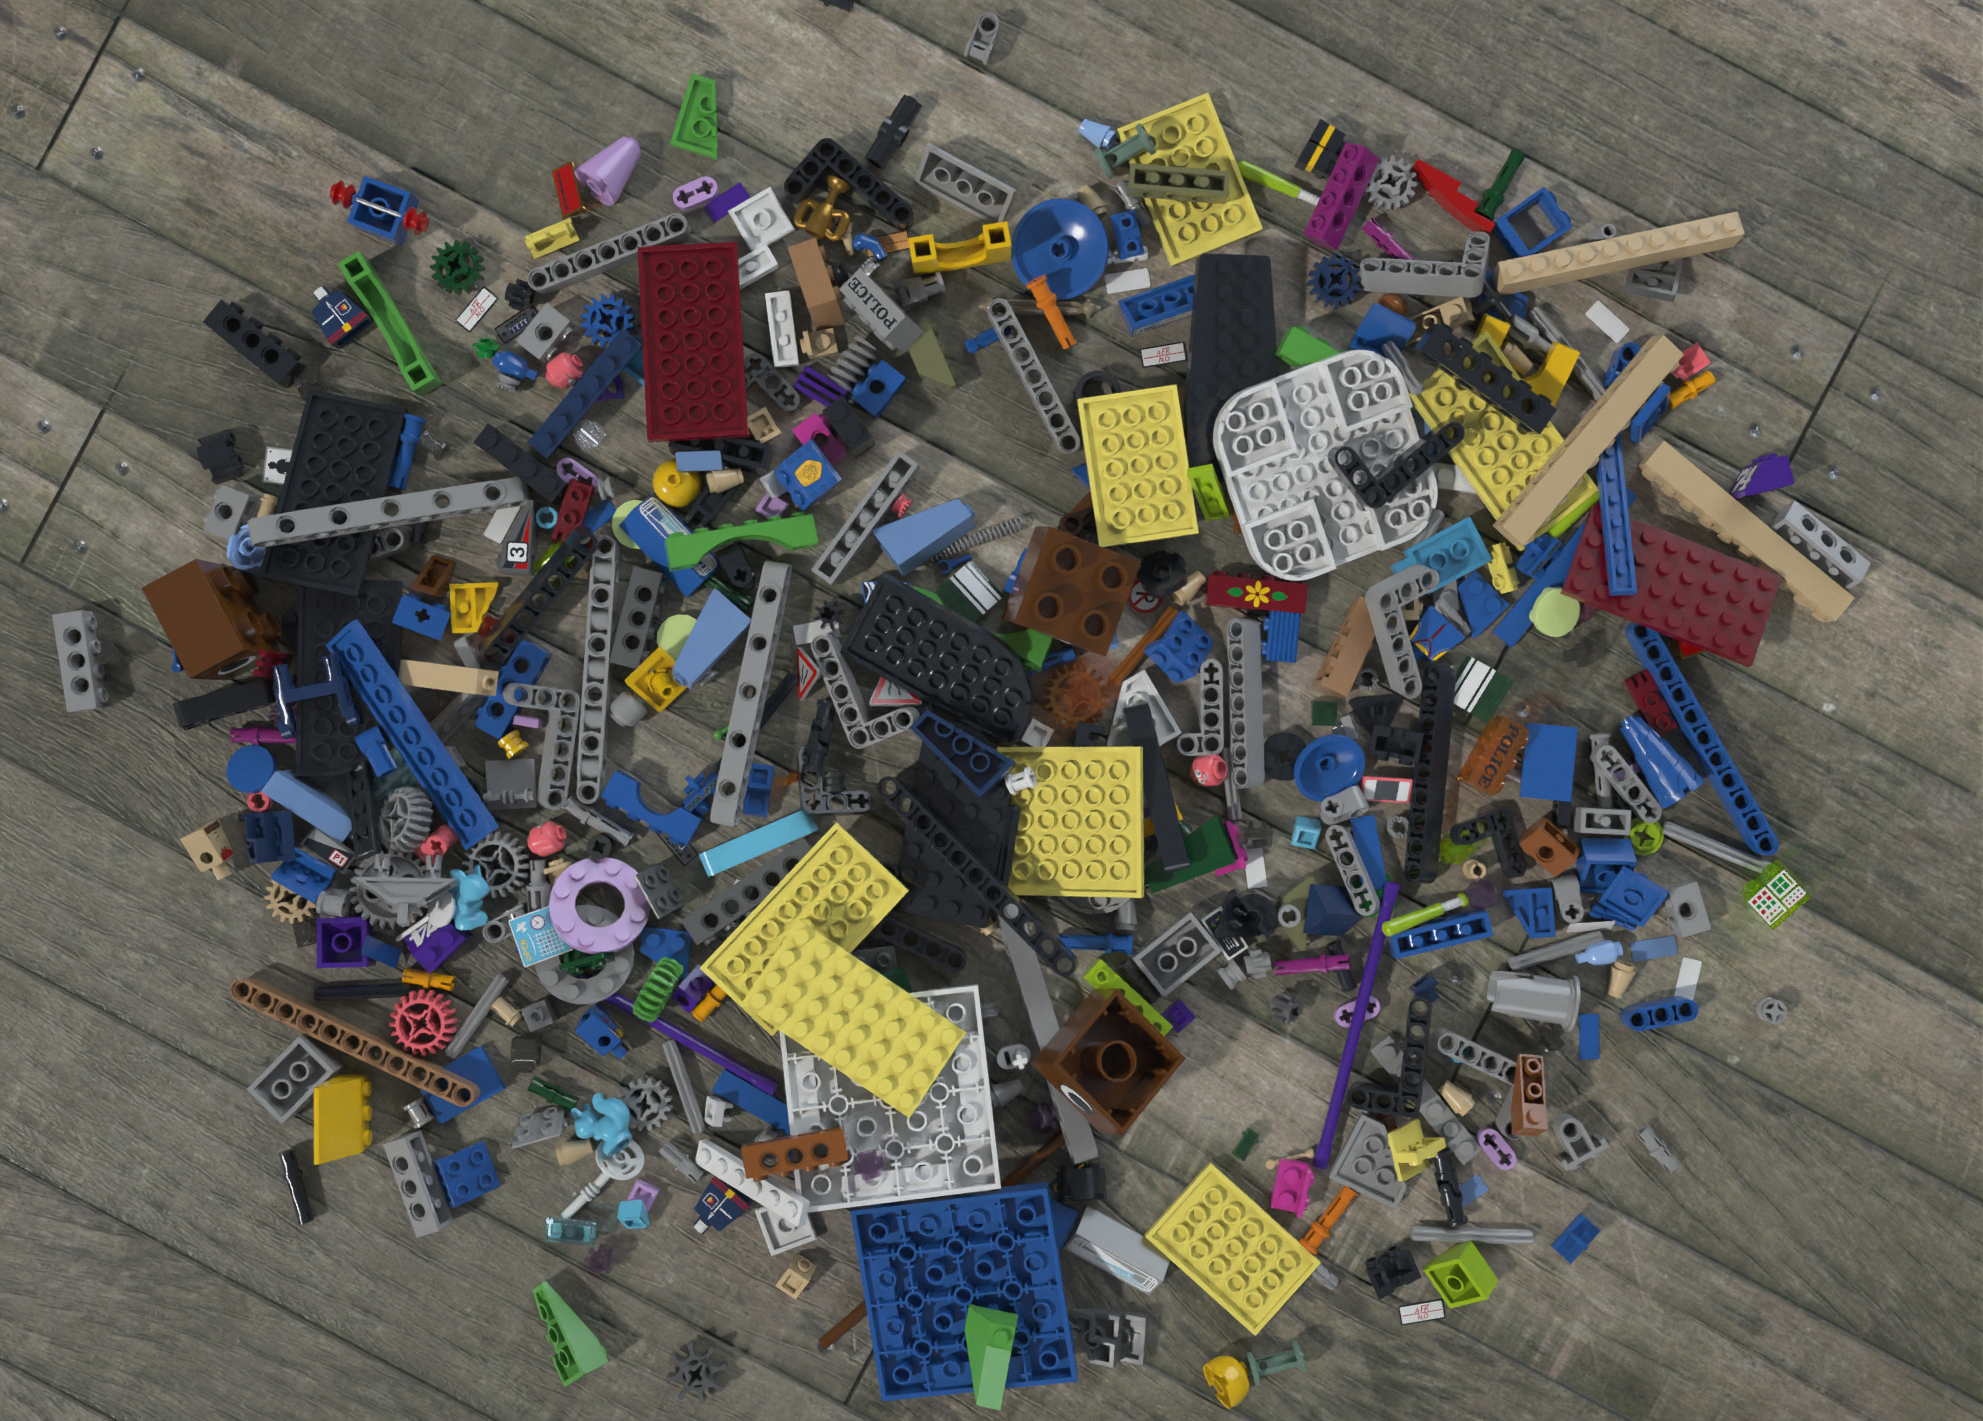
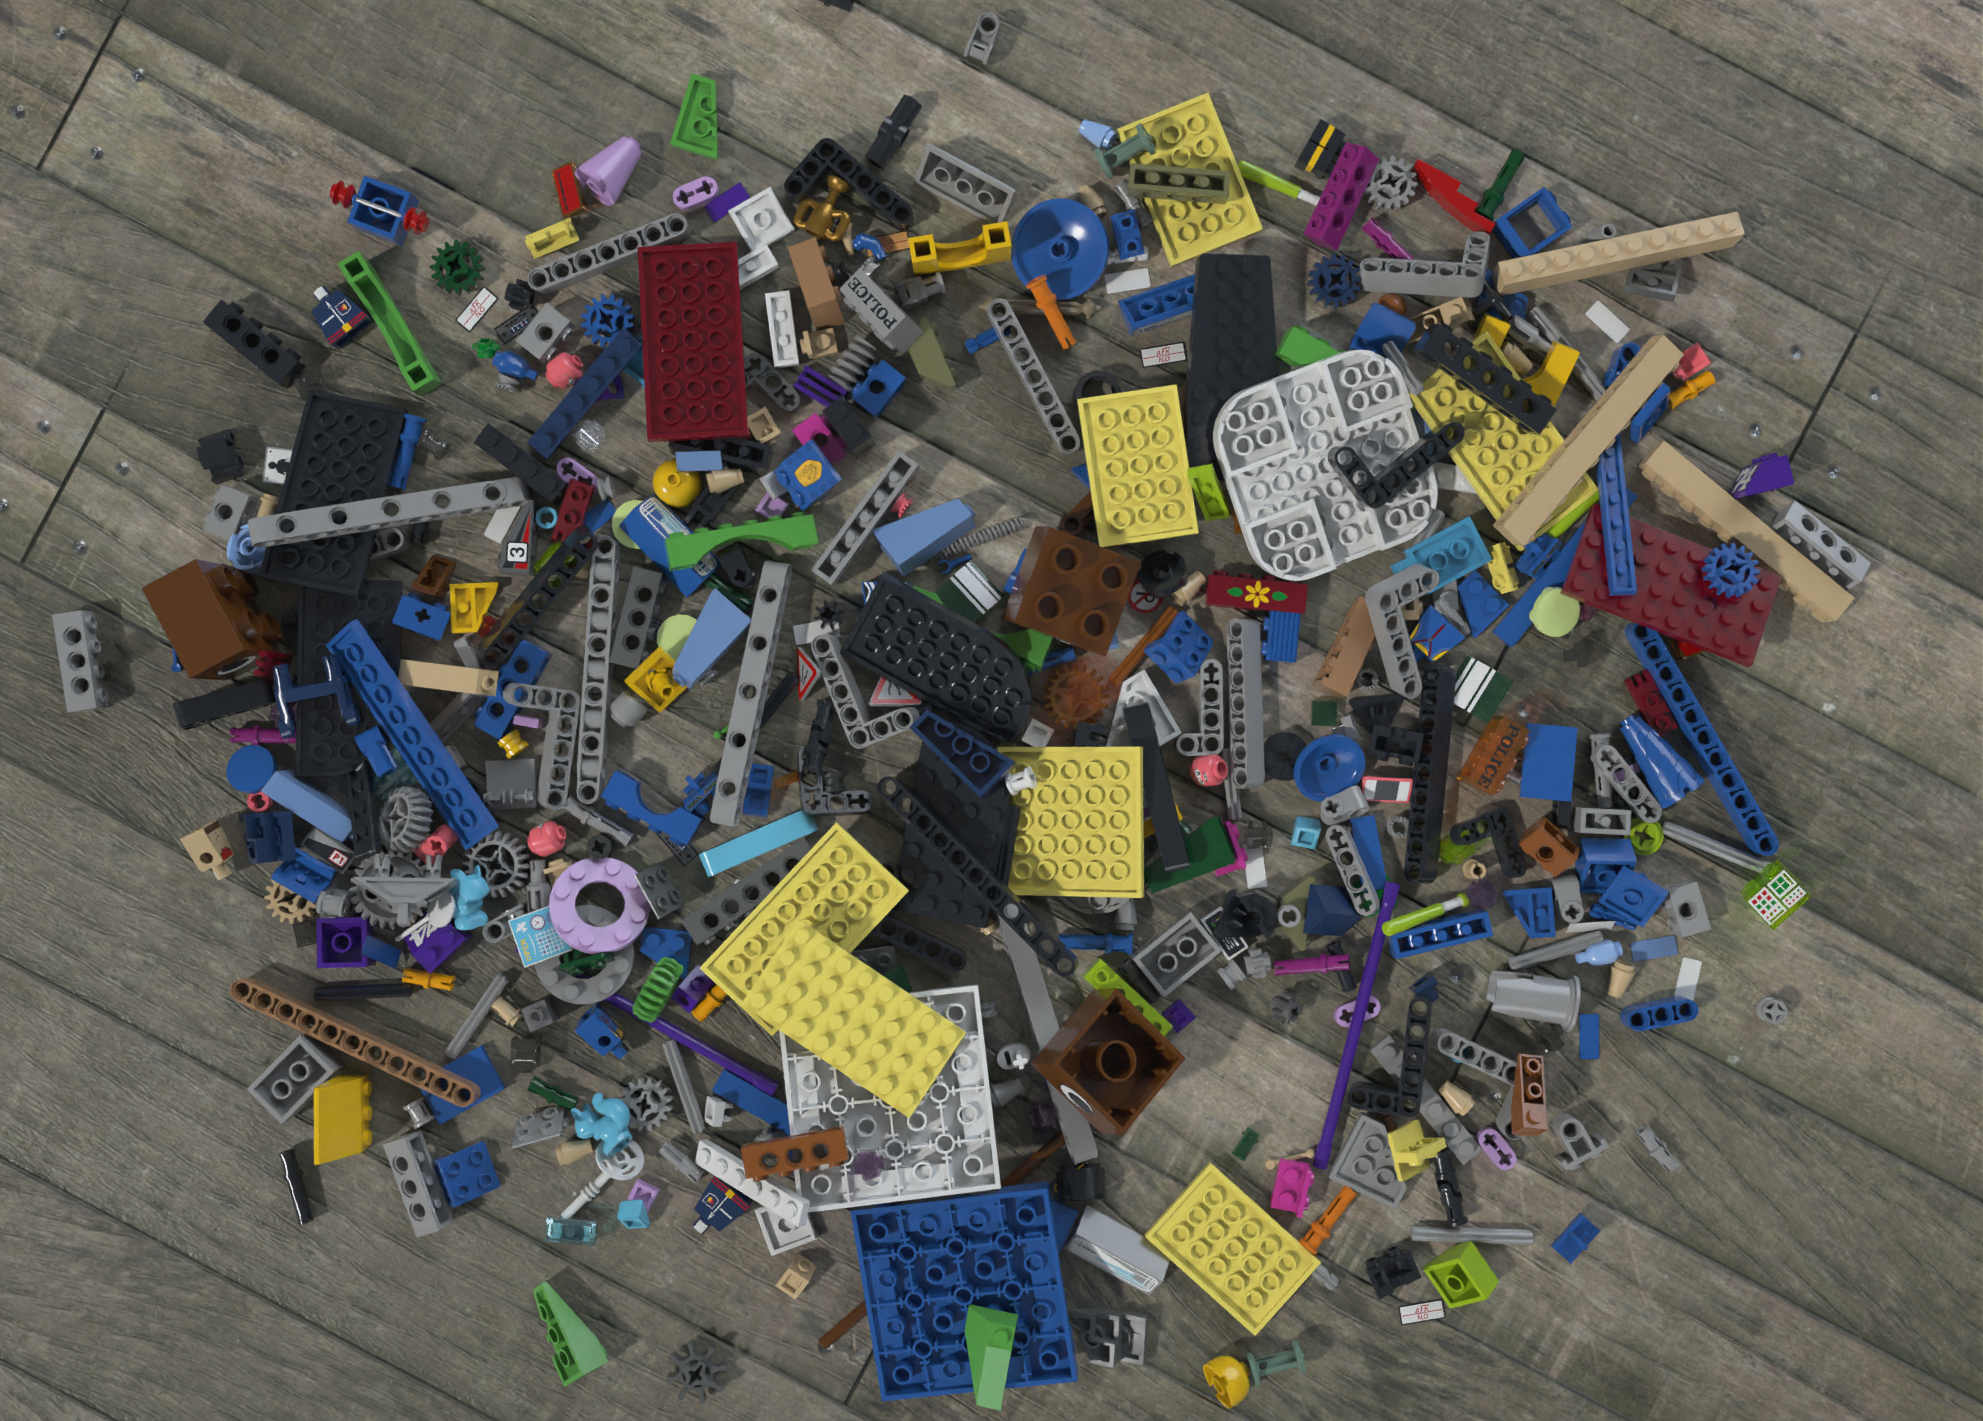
(405, 1013): coral gear -> none
(595, 1254): clear purple gear -> none
(1472, 1190): medium blue sticker -> none
(1730, 559): none -> blue gear

